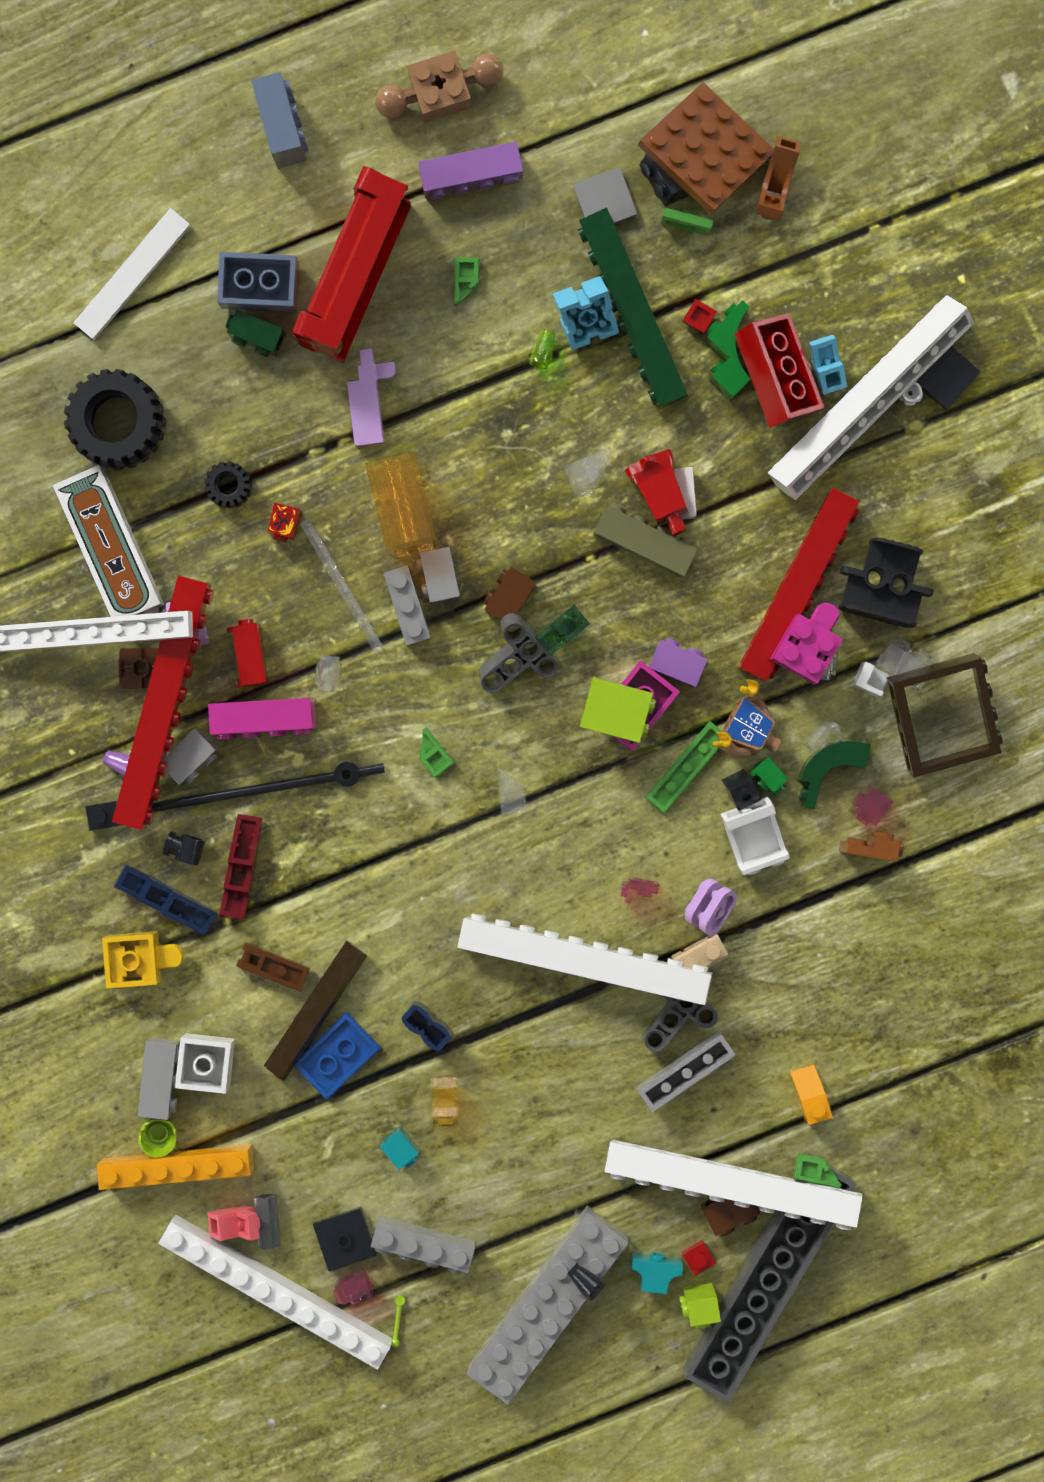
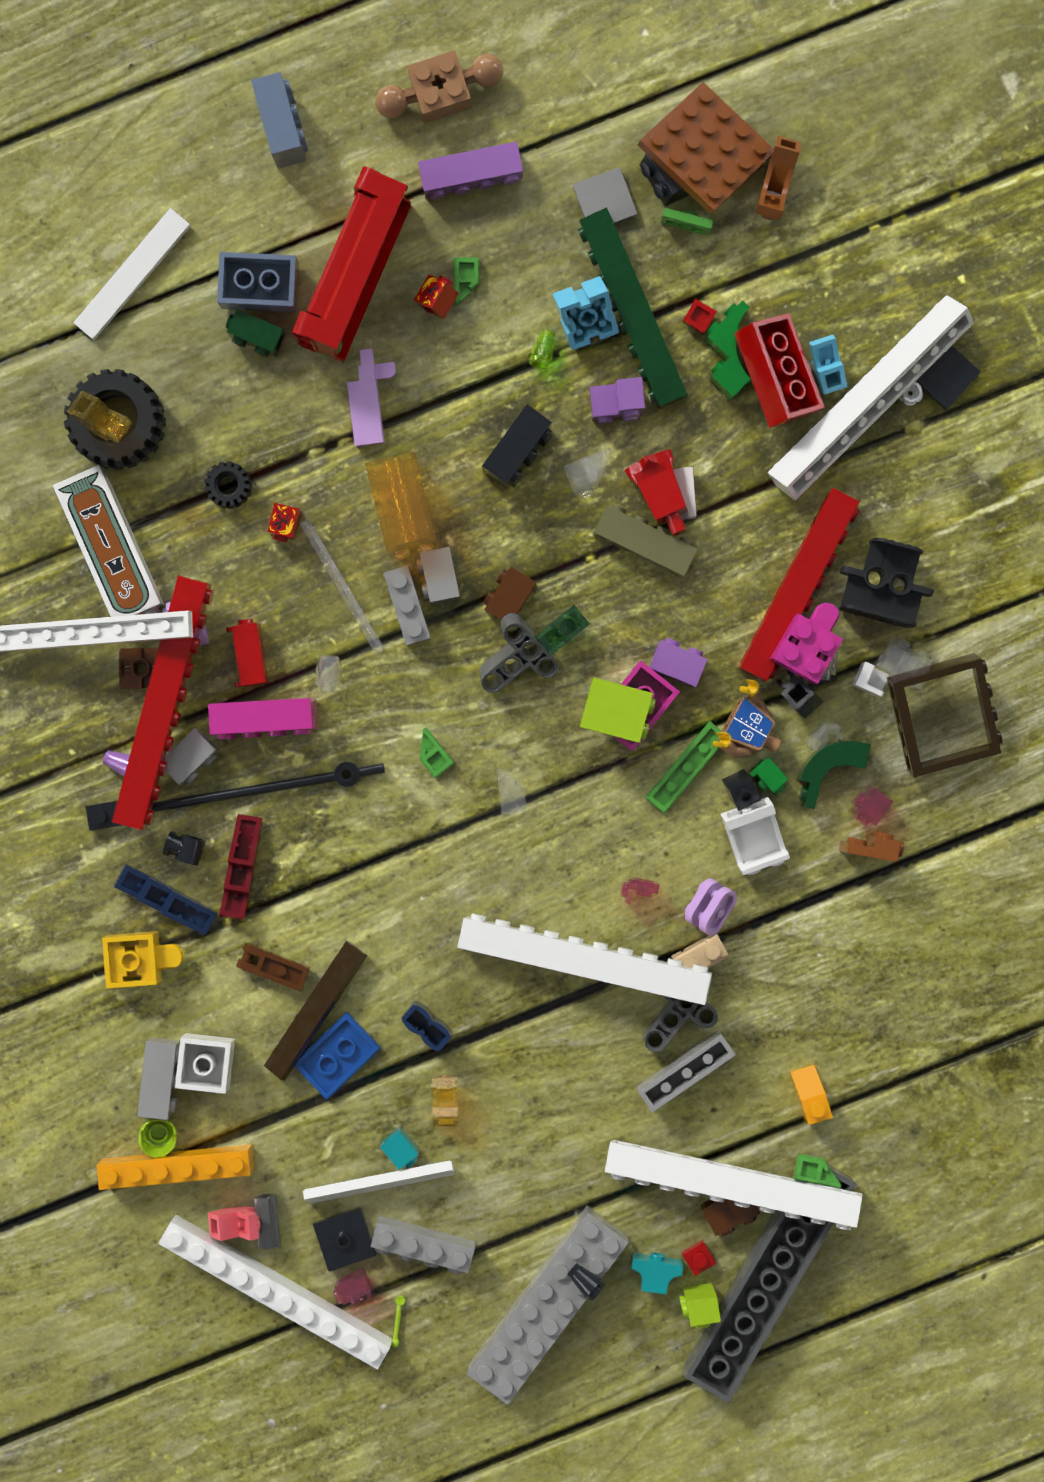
(98, 417): none -> clear yellow brick
(379, 1182): none -> white tile
(436, 295): none -> red brick
(518, 448): none -> black piece
(618, 400): none -> medium lavender brick
(800, 695): none -> black brick

